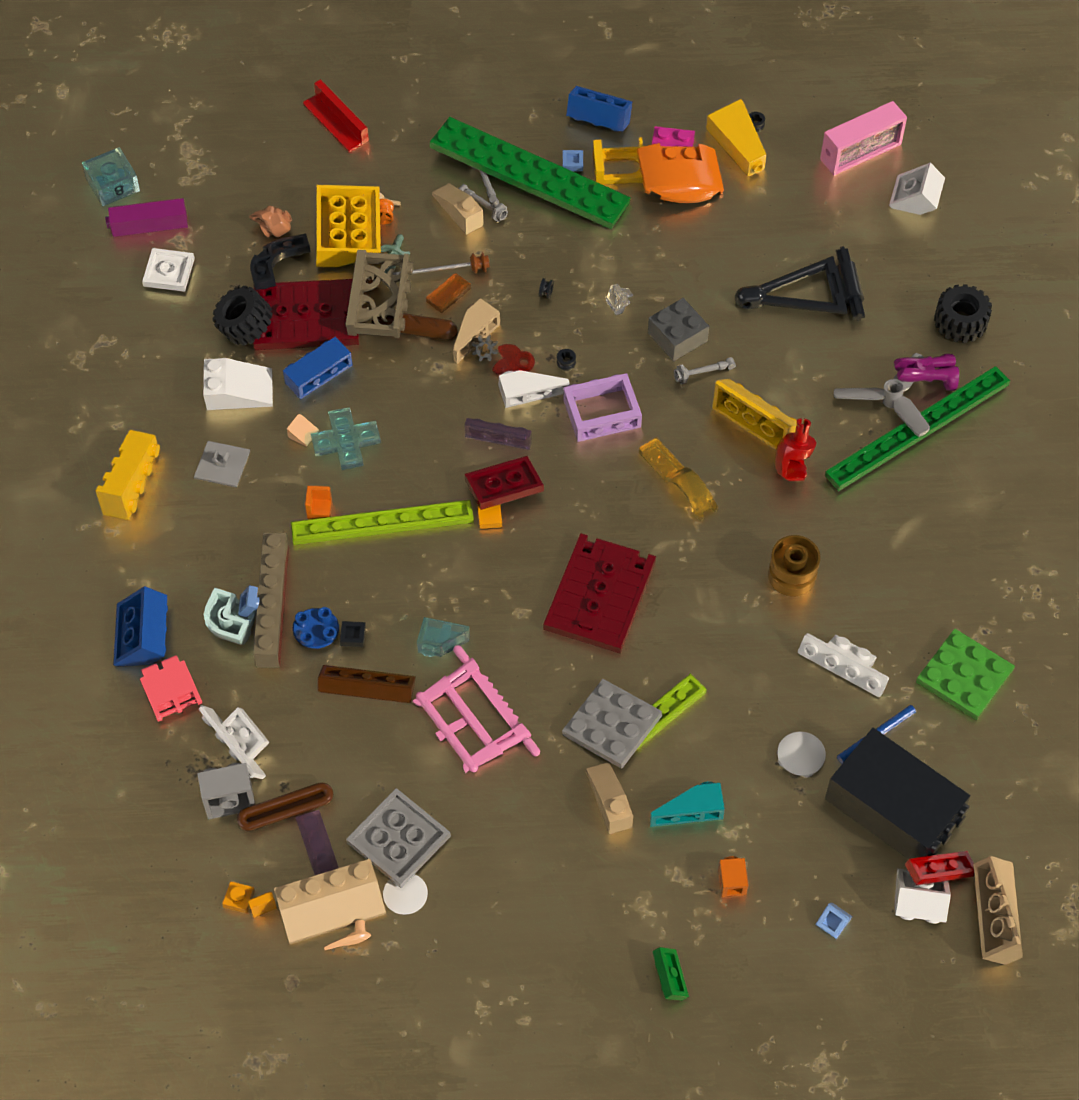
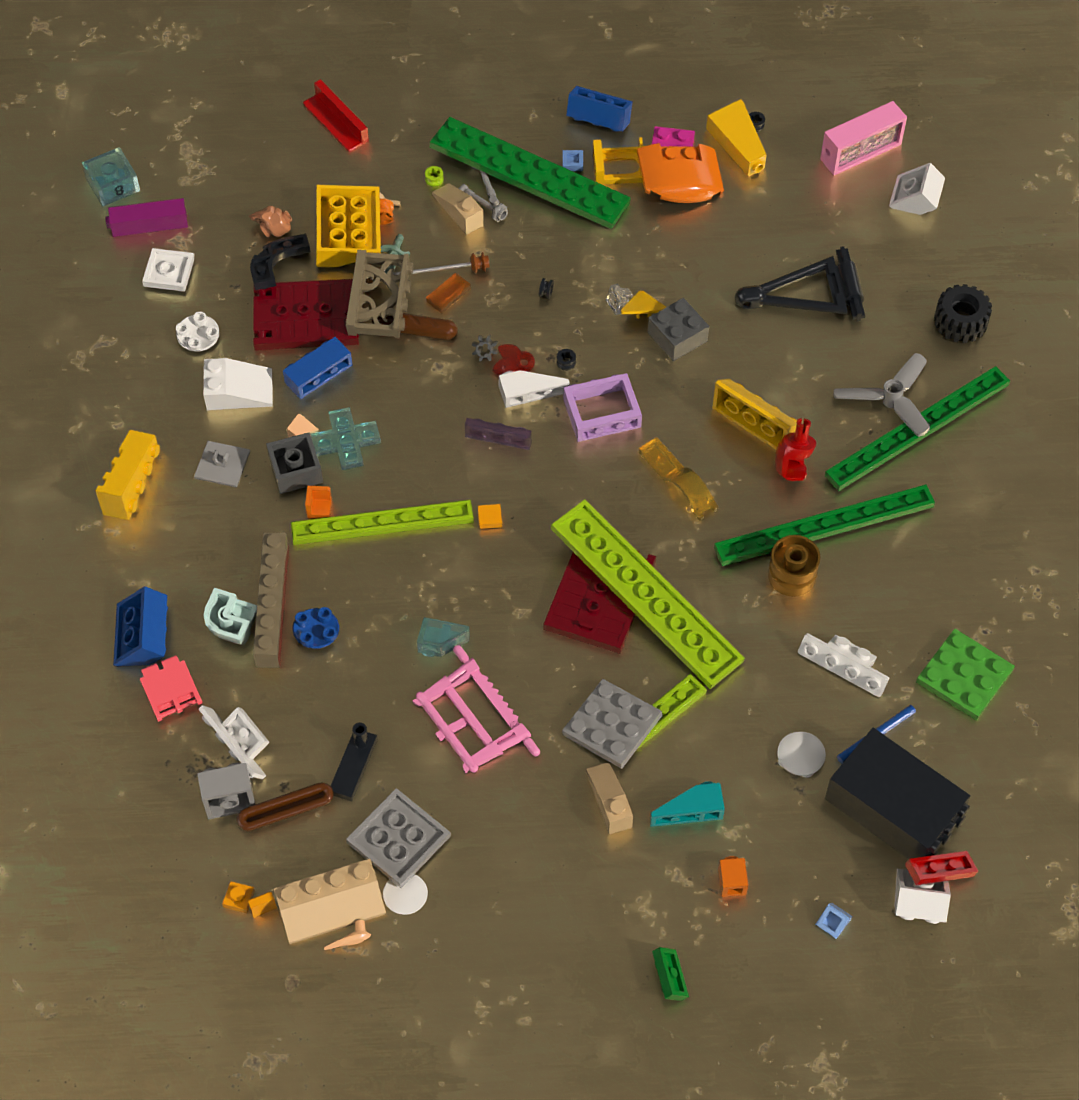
(197, 332): none -> white dish
(242, 315): black tyre -> none
(248, 601): medium blue plate -> none
(294, 463): none -> dark grey brick
(317, 842): plate -> none
(352, 634): black plate -> none
(353, 762): none -> black piece
(366, 683): reddish brown slope -> none
(431, 180): none -> lime bush
(478, 320): tan slope -> none
(504, 482): dark red plate -> none
(642, 304): none -> yellow piece
(648, 594): none -> lime plate
(682, 374): light grey piece -> none
(826, 524): none -> green plate
(924, 370): magenta piece -> none
(997, 910): tan wedge -> none

